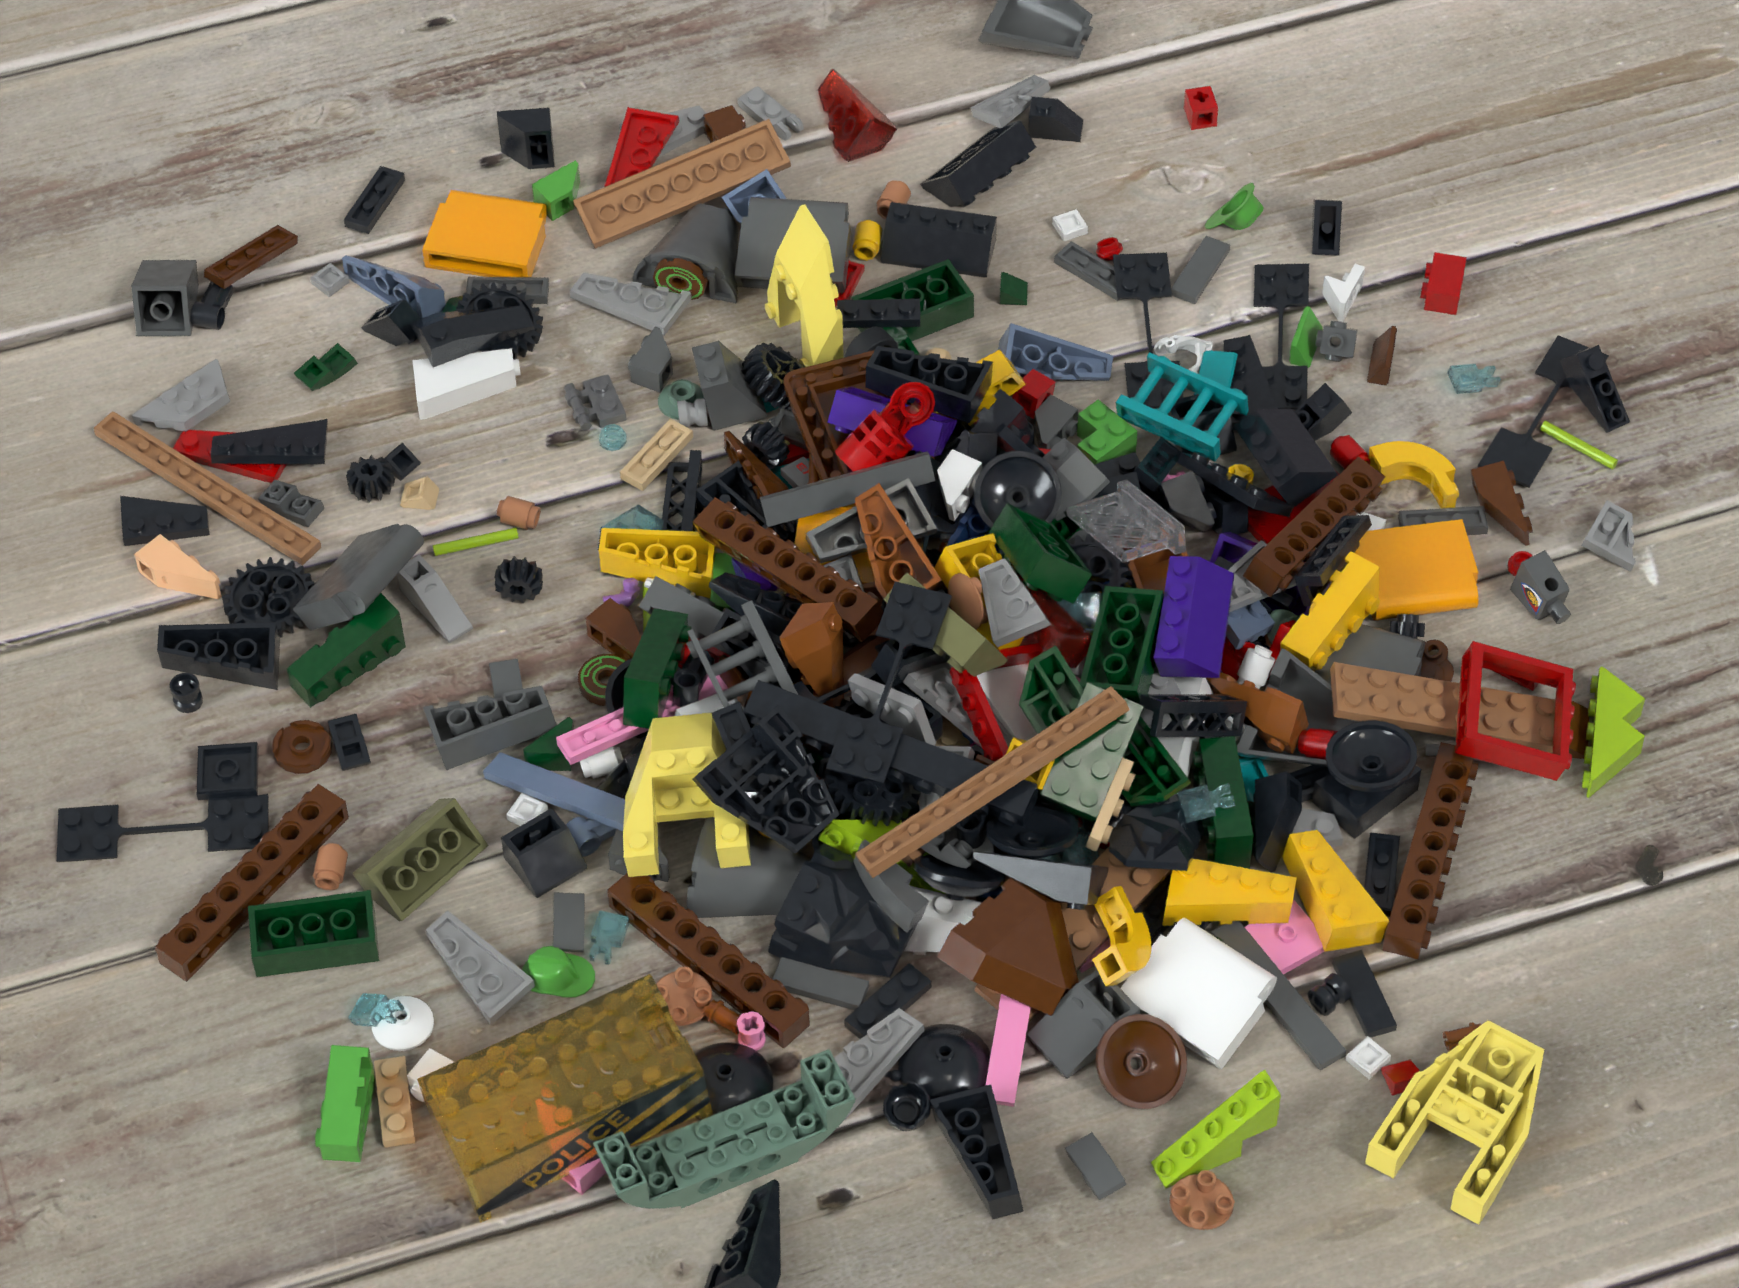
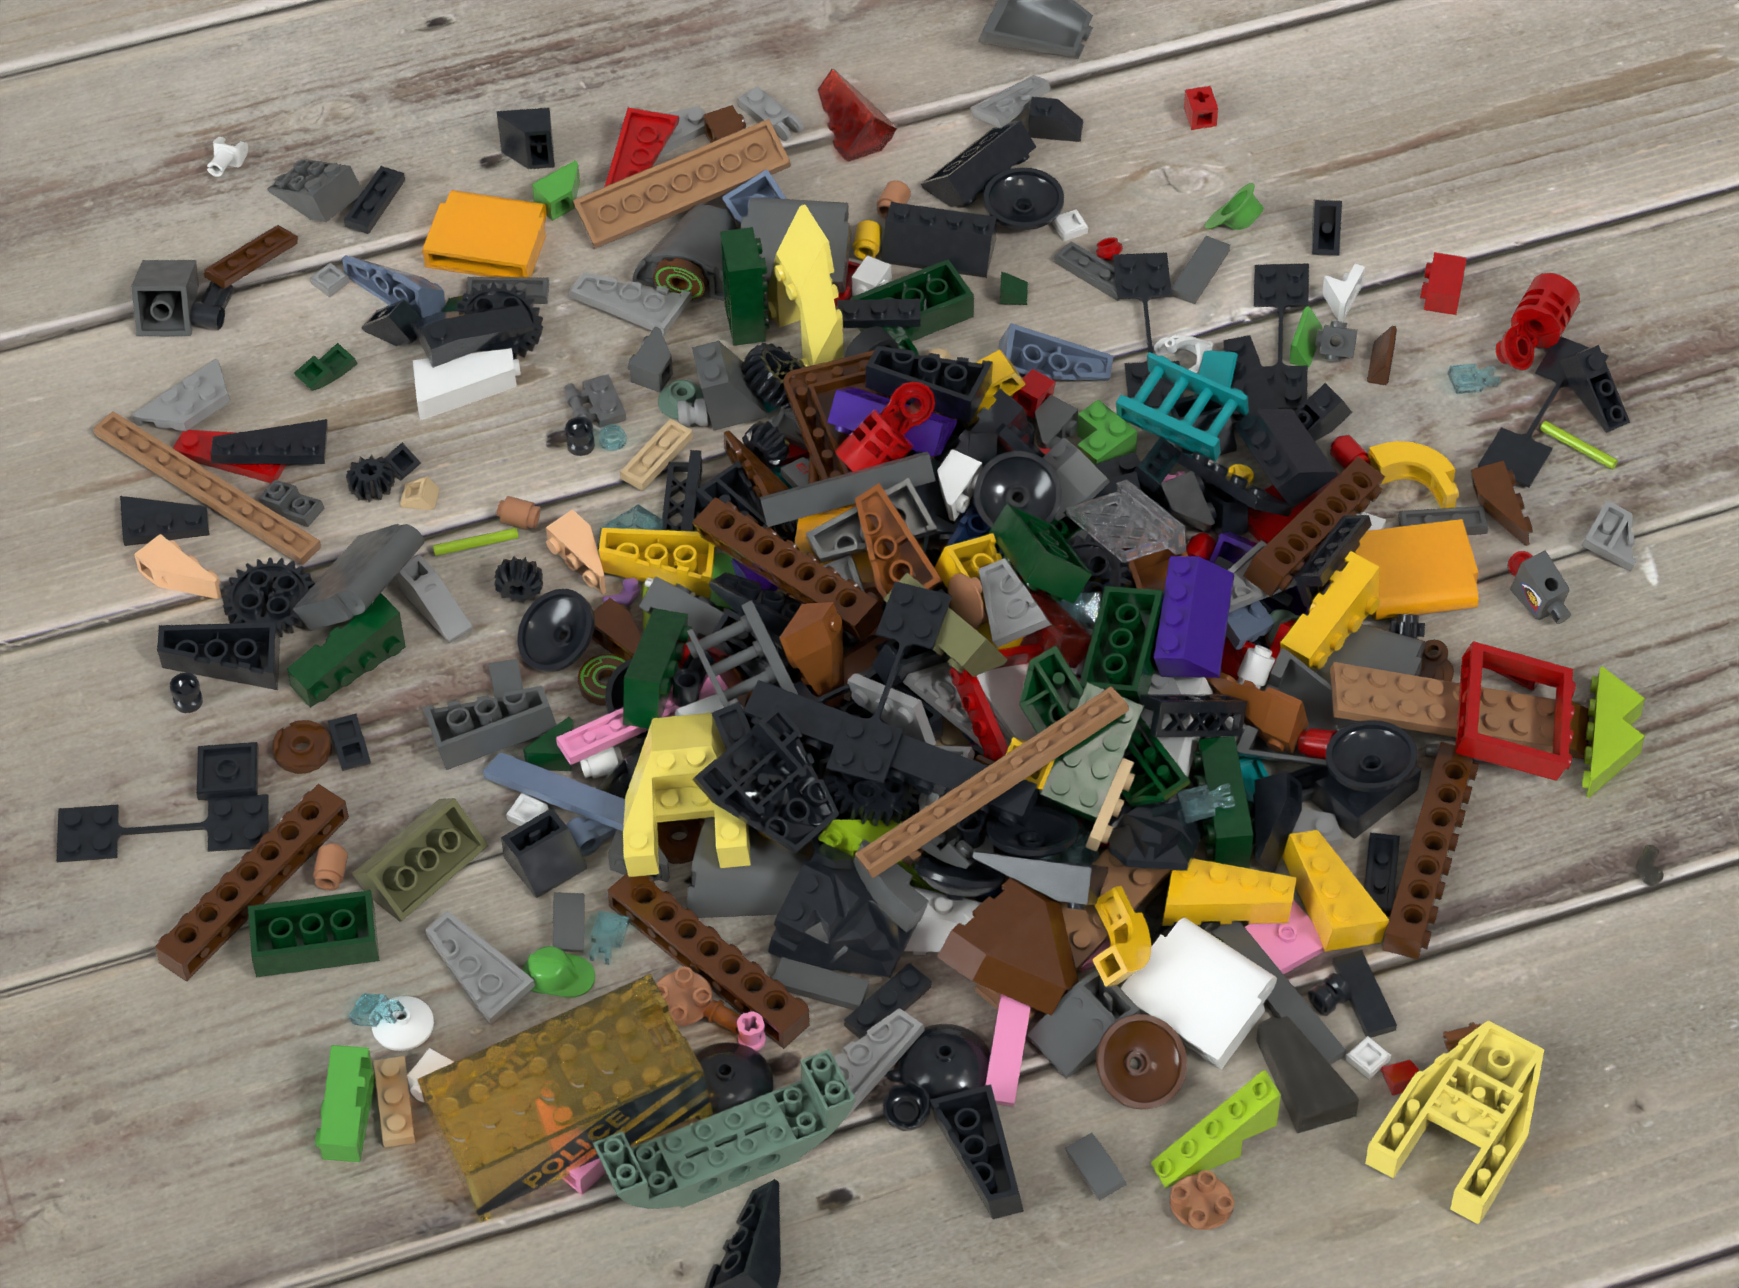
(226, 155): none -> white piece
(317, 188): none -> dark grey slope
(556, 630): none -> black dish
(574, 542): none -> light nougat slope
(580, 436): none -> black wheel
(679, 850): none -> reddish brown tile
(744, 286): none -> dark green brick
(870, 275): none -> white brick
(1024, 198): none -> black dish
(1201, 546): none -> red brick
(1306, 1081): none -> clear smoke slope
(1538, 319): none -> red cylinder

